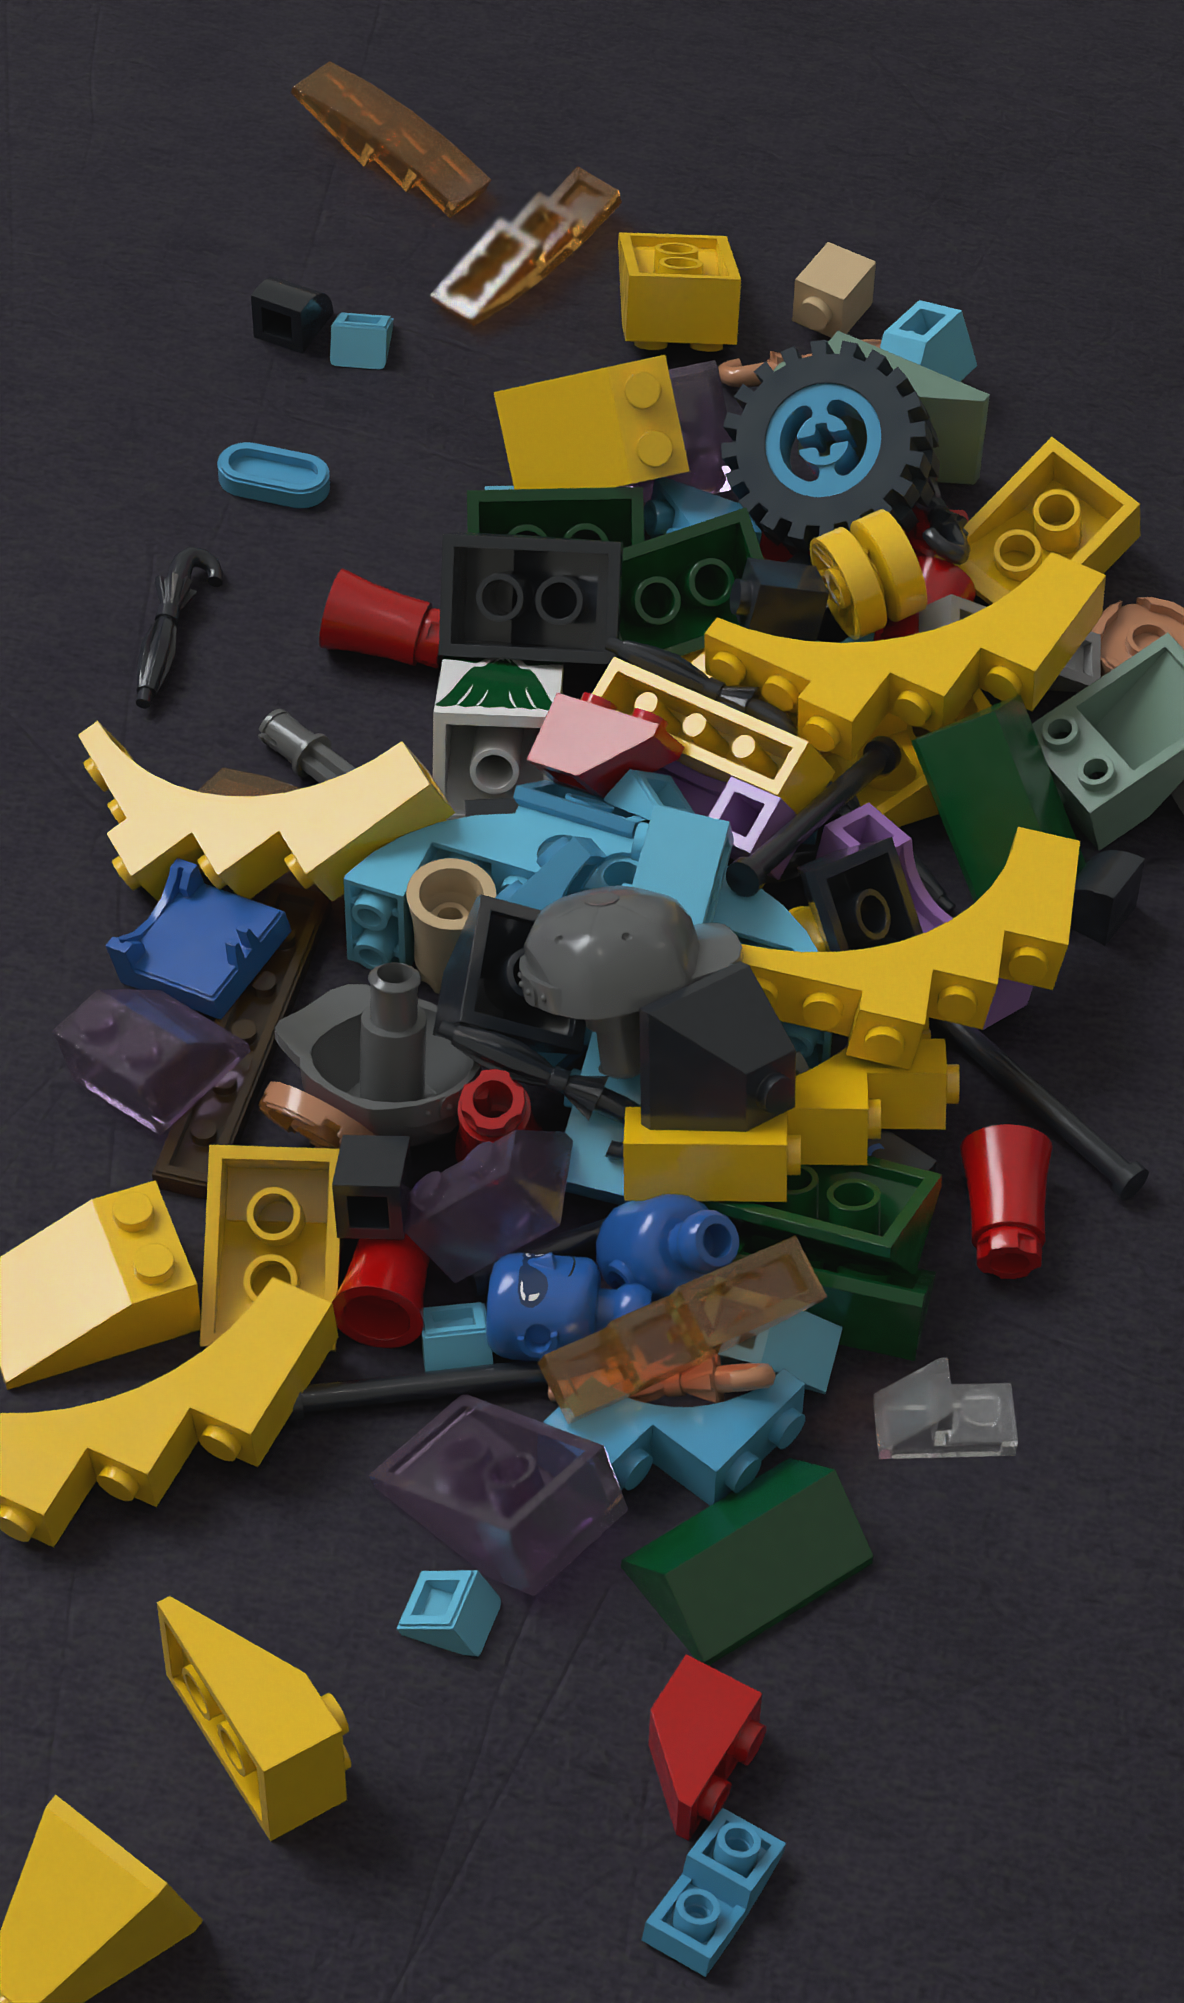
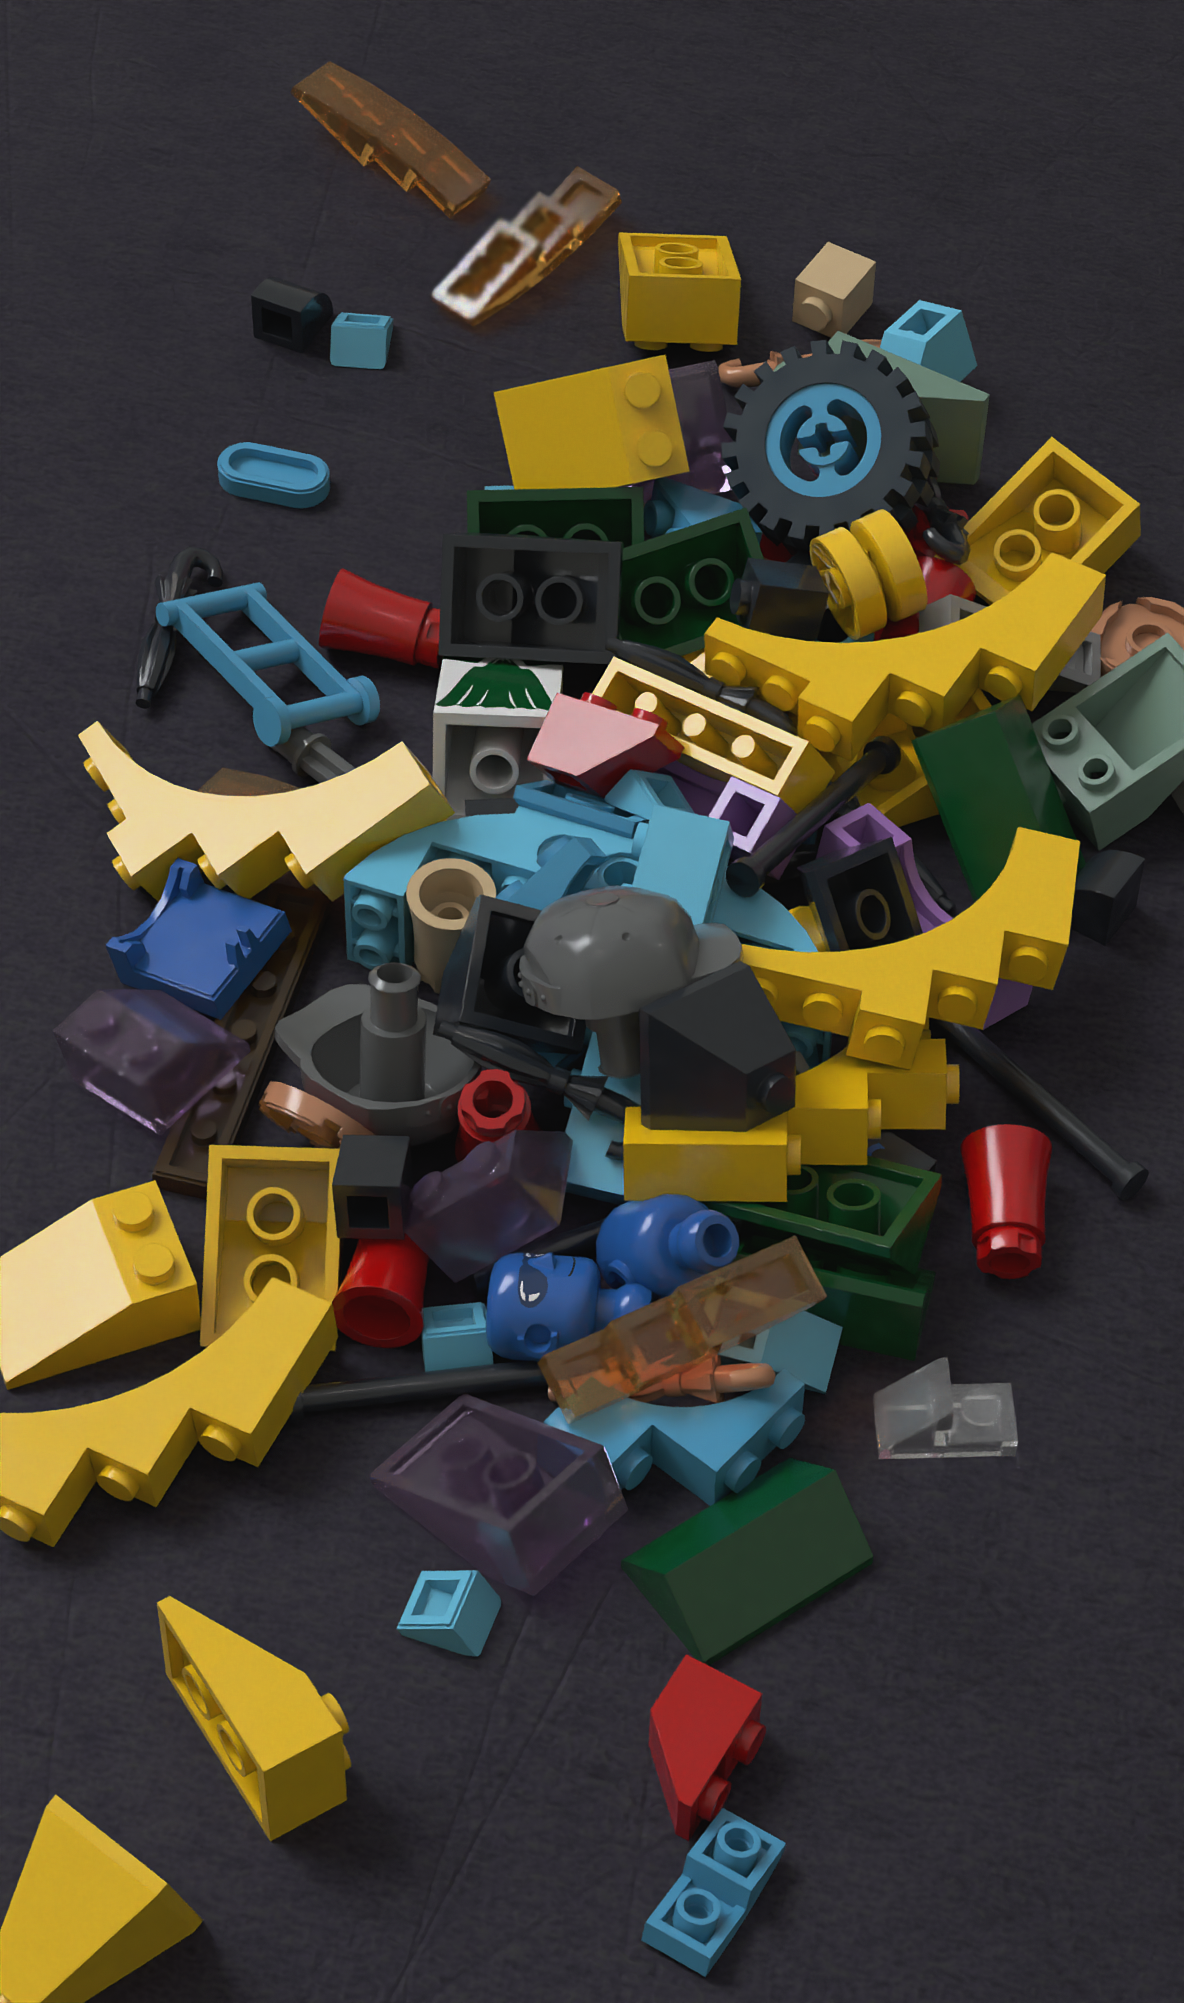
(271, 716): none -> dark azure piece

